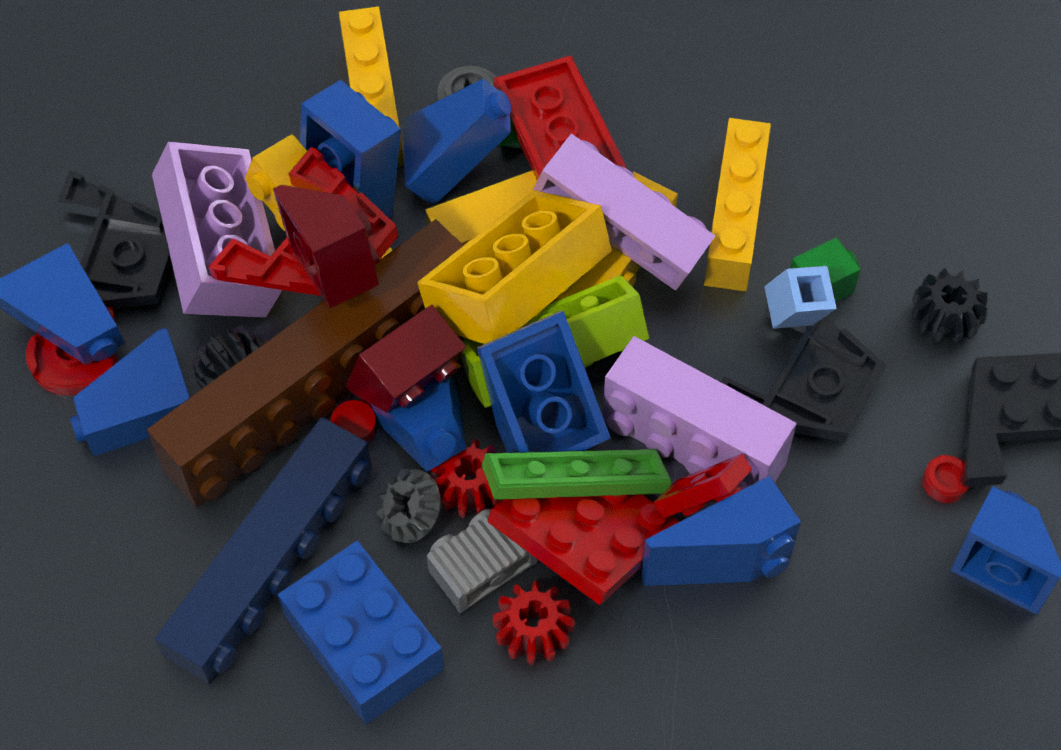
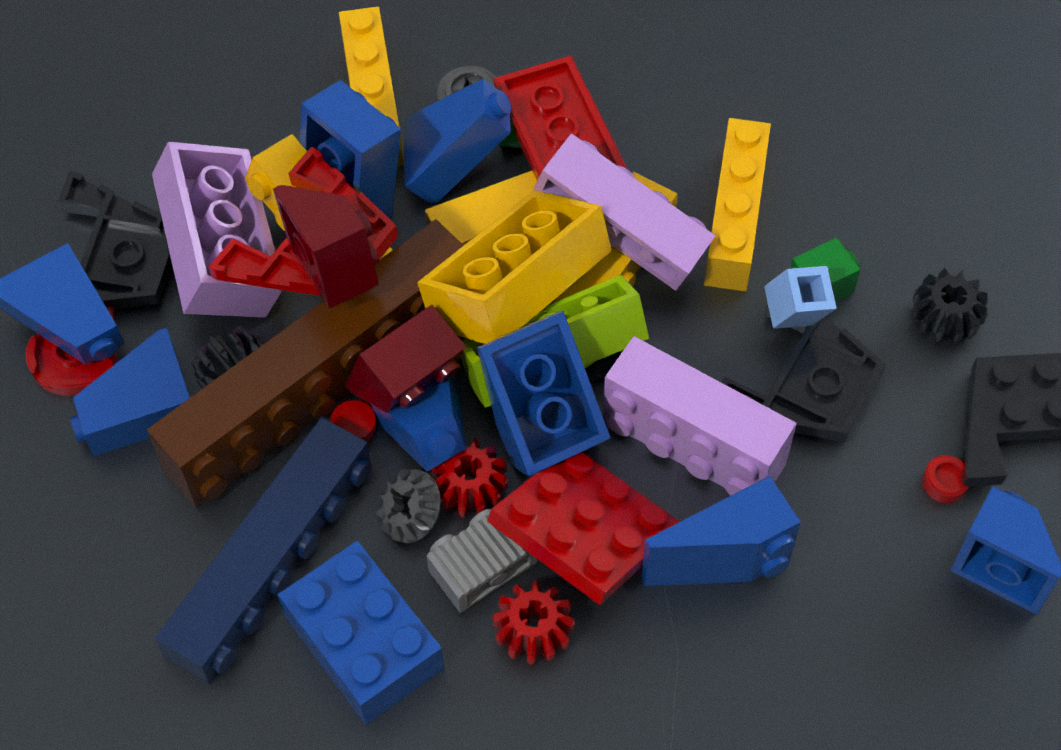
(575, 473): bright green tile -> none
(696, 489): red plate -> none

